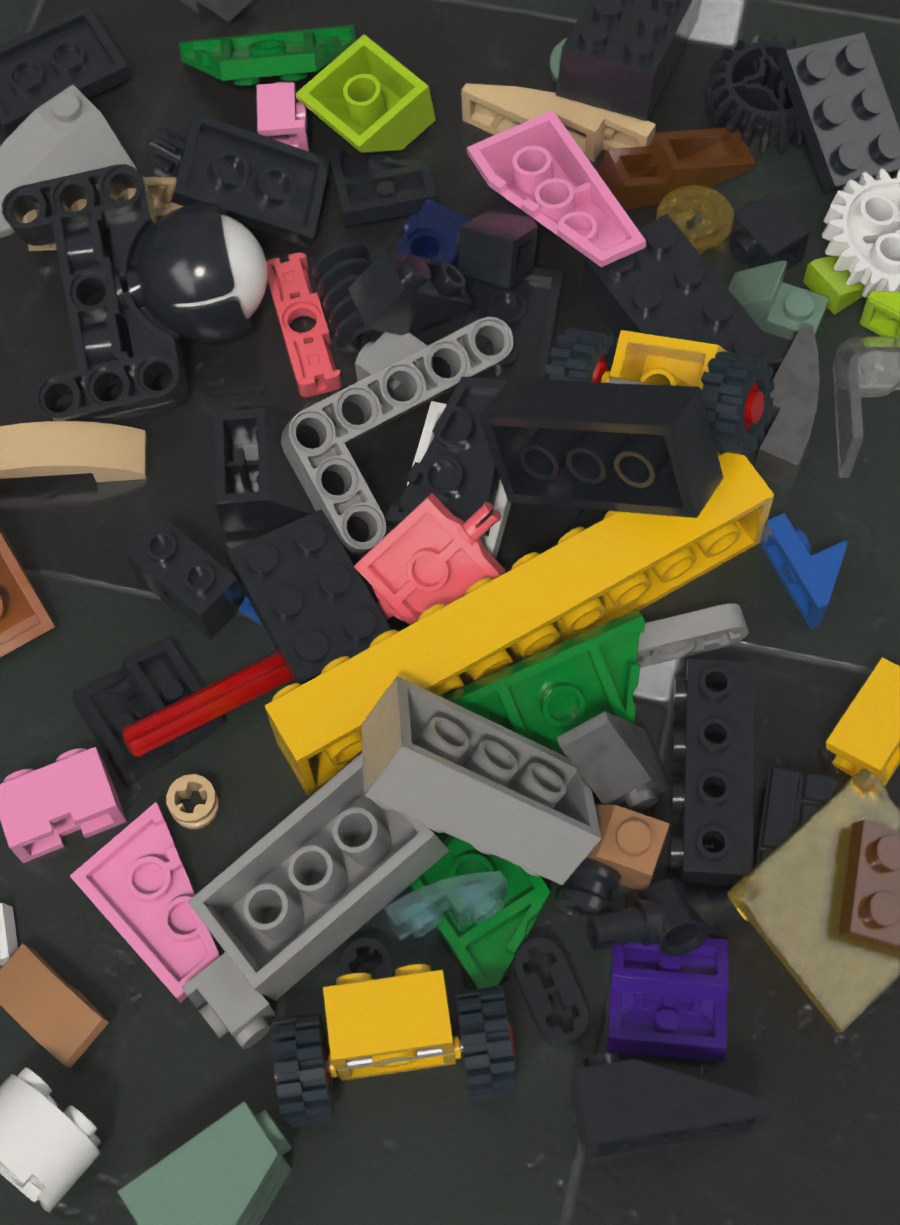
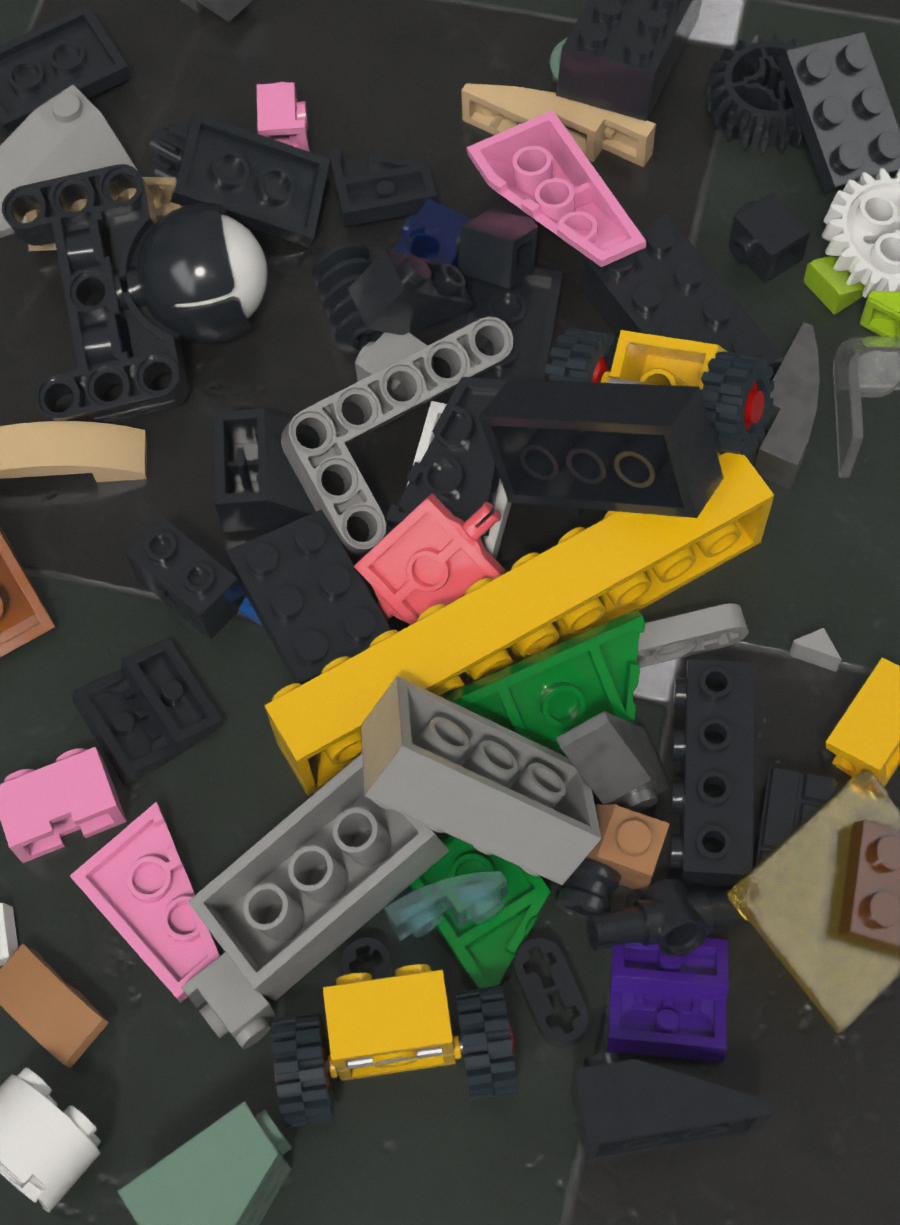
(182, 789): tan bush -> none
(205, 705): red axle -> none
(267, 54): green wing -> none
(310, 350): coral piece -> none
(370, 99): lime slope -> none
(673, 160): reddish brown slope -> none
(716, 214): clear yellow gear -> none
(775, 304): sand green slope -> none
(804, 576): blue slope -> none
(816, 649): none -> light grey piece

